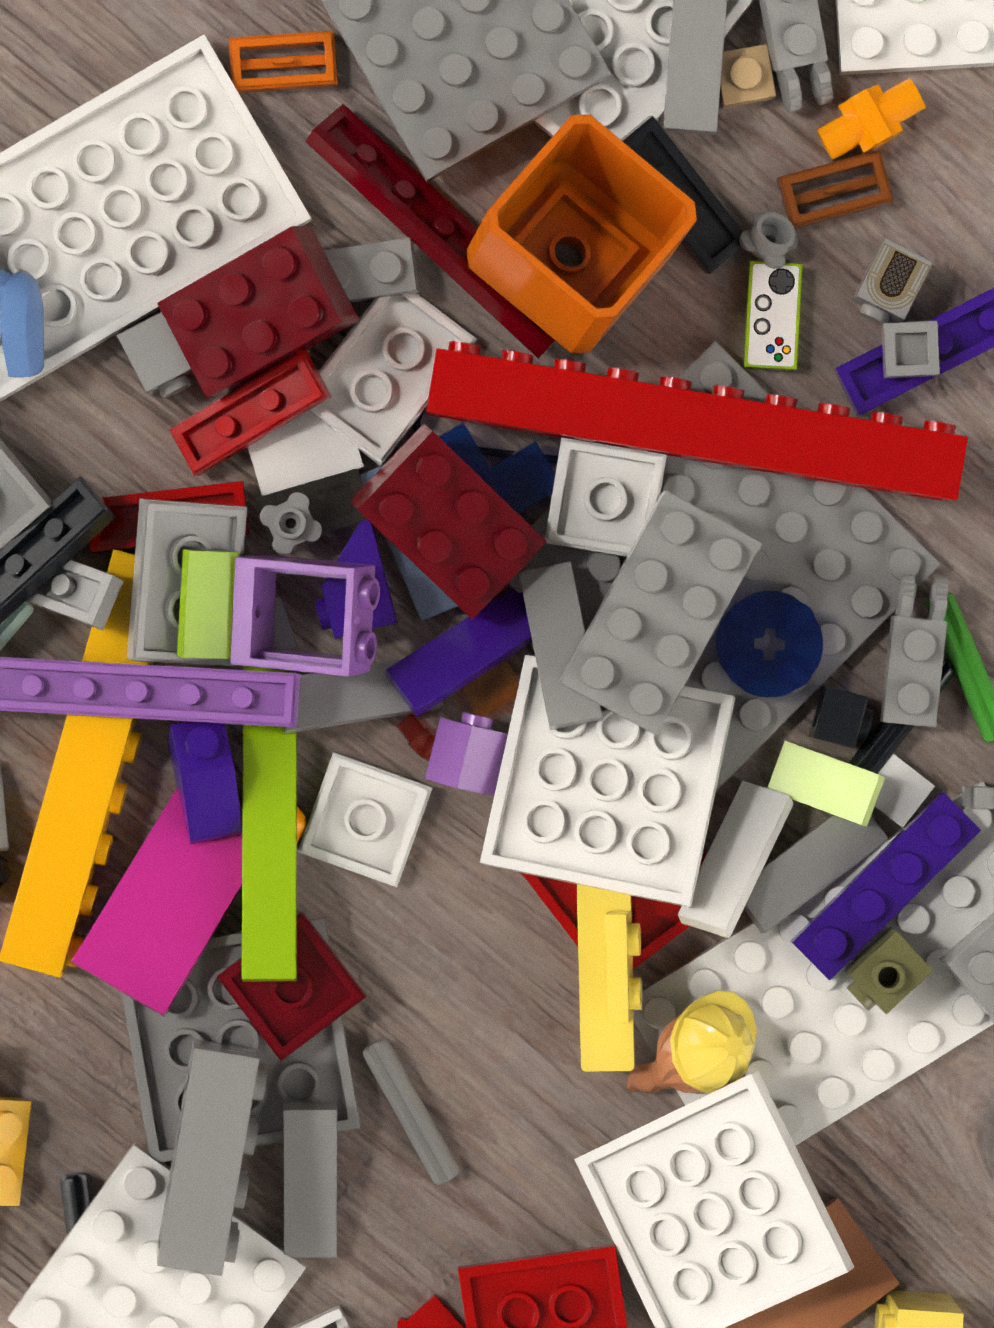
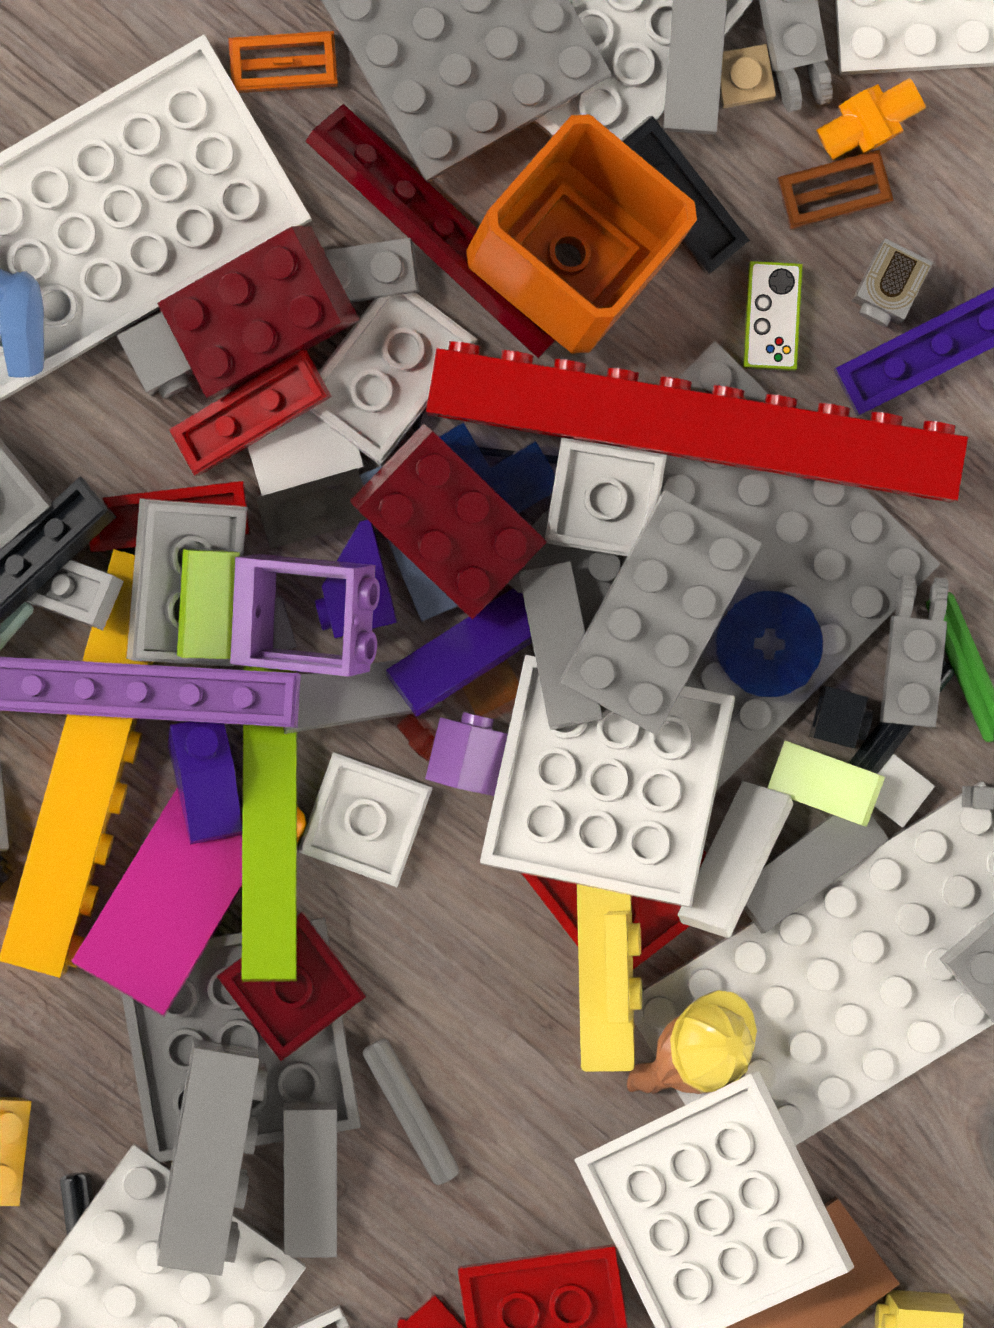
(276, 517): light grey plate -> none
(770, 238): light grey plate -> none
(885, 885): dark purple plate -> none
(886, 972): olive brick -> none
(910, 349): light grey plate -> none

